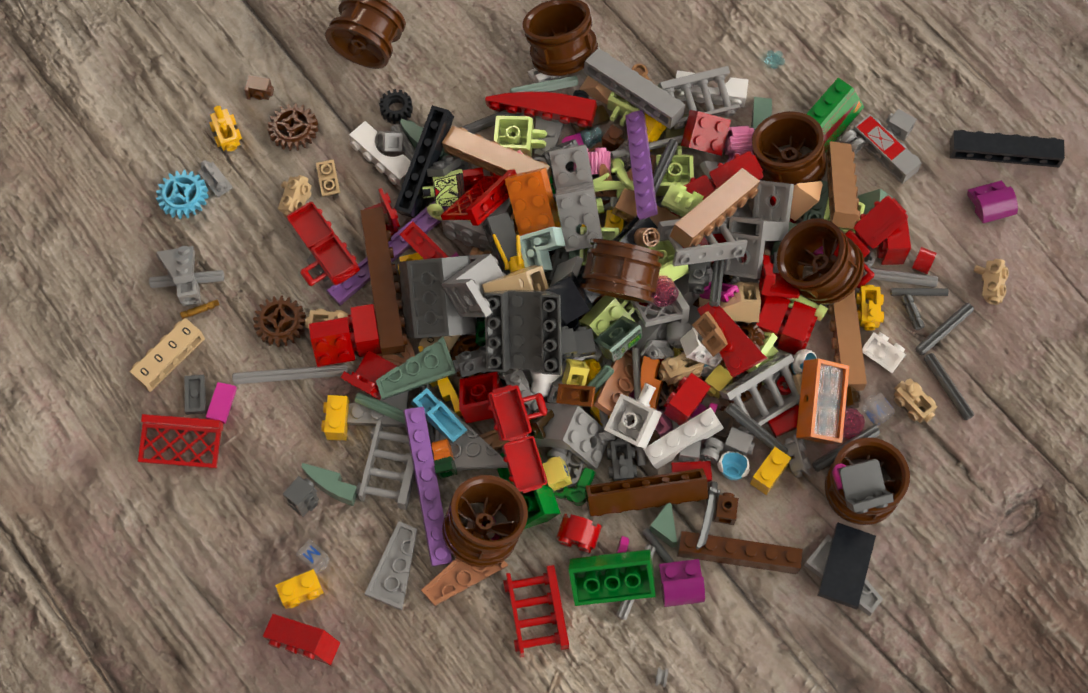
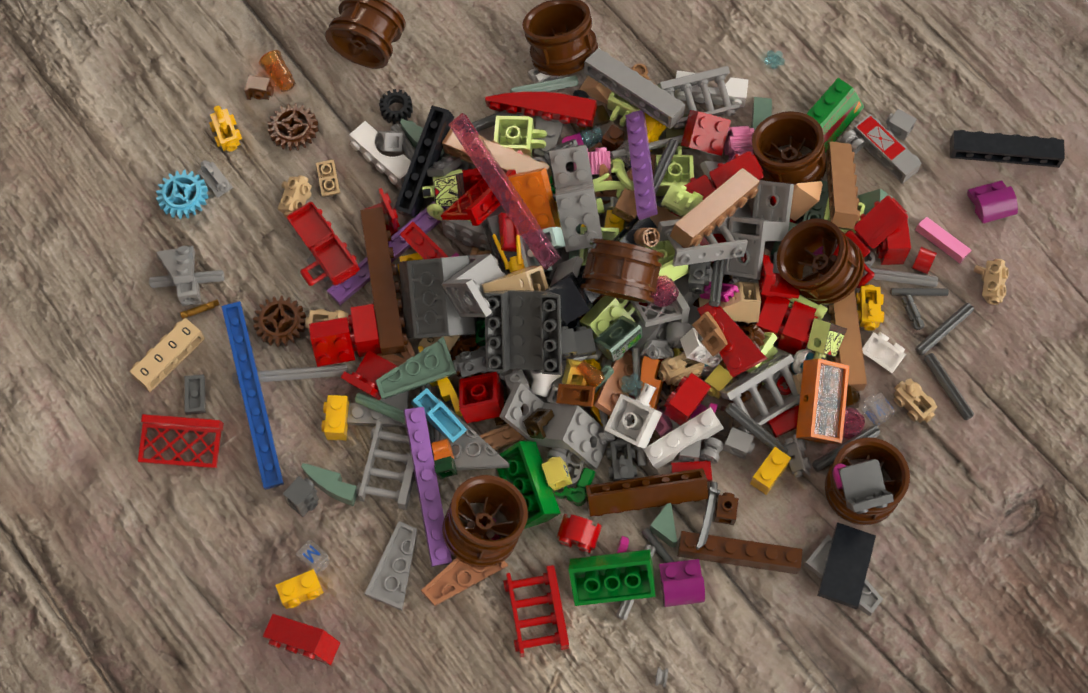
(221, 402): dark pink tile -> none
(252, 395): none -> blue plate
(277, 70): none -> clear orange plant
(504, 191): none -> clear pink plate
(507, 233): none -> red tile
(514, 425): red piece -> none
(591, 374): none -> clear orange cone
(631, 384): none -> clear light blue plant
(733, 465): medium azure hair -> none
(825, 338): none -> yellowish green torso
(943, 240): none -> bright pink slope

